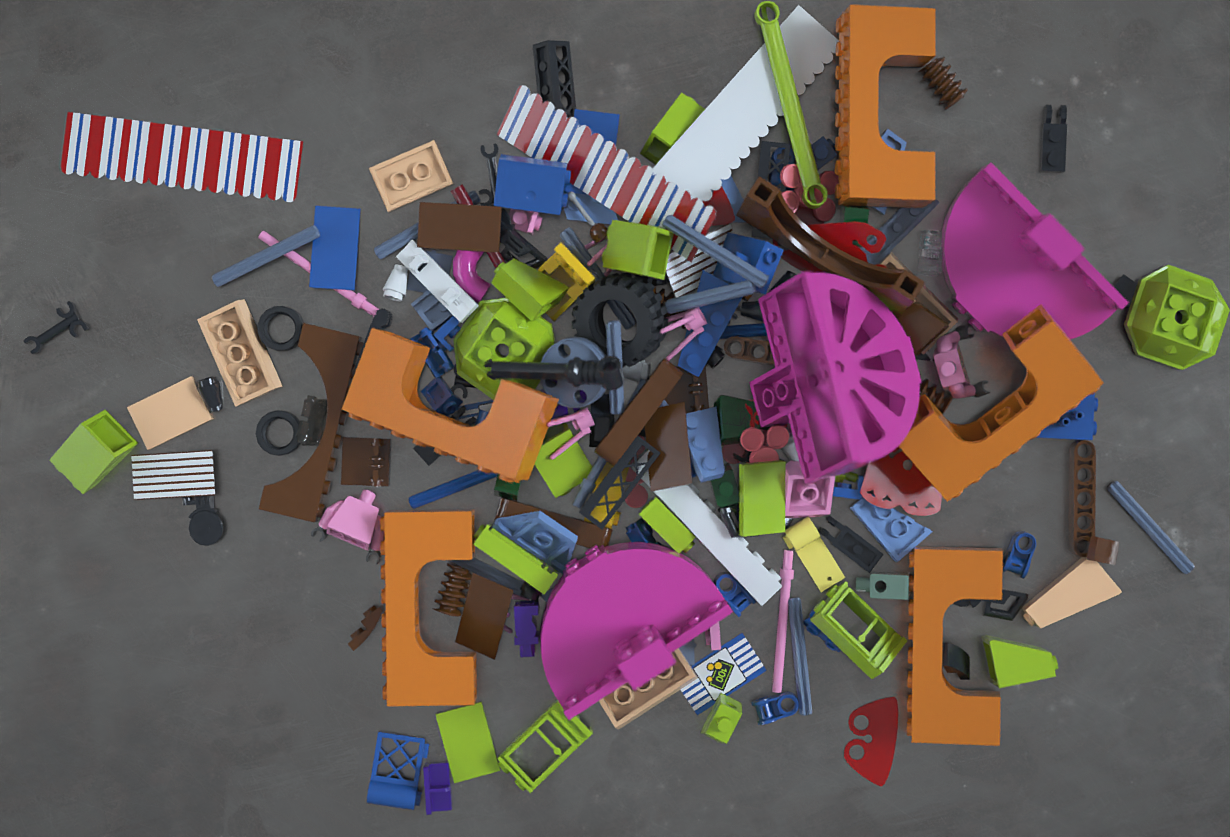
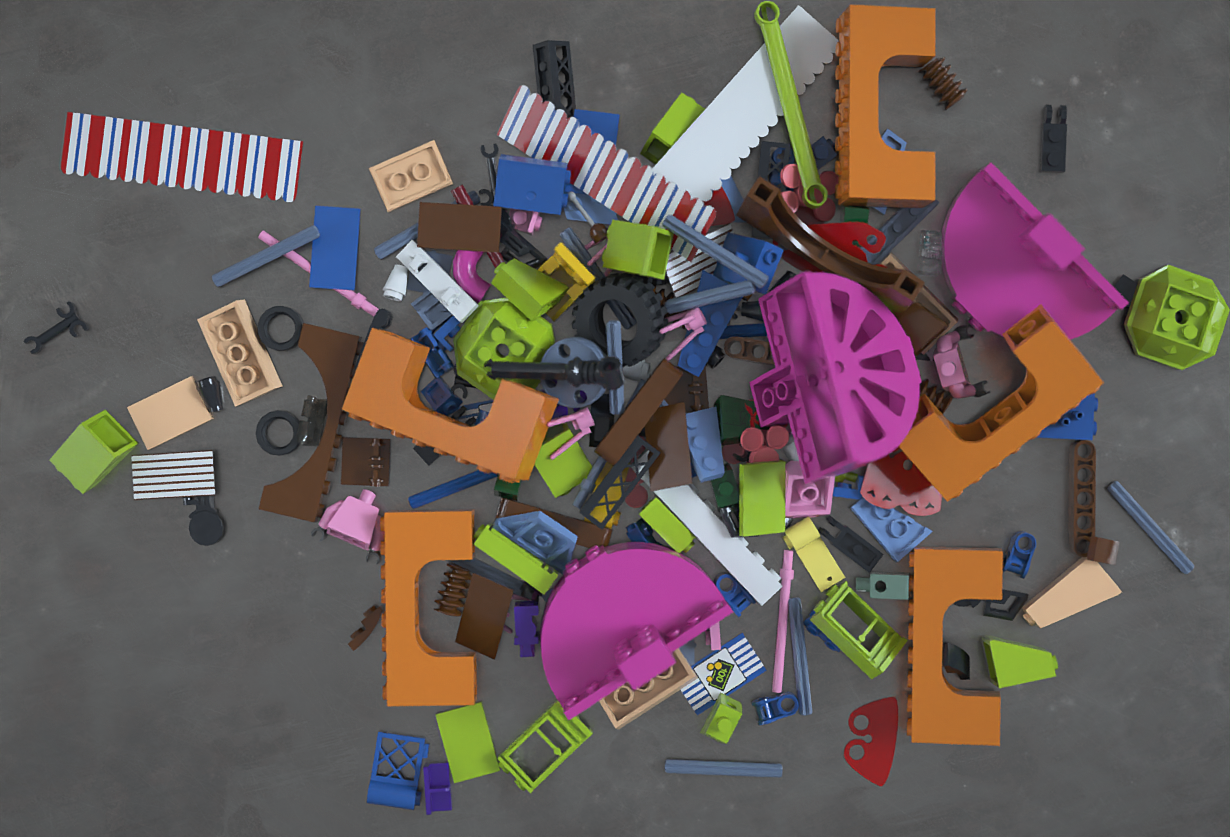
(723, 768): none -> sand blue axle

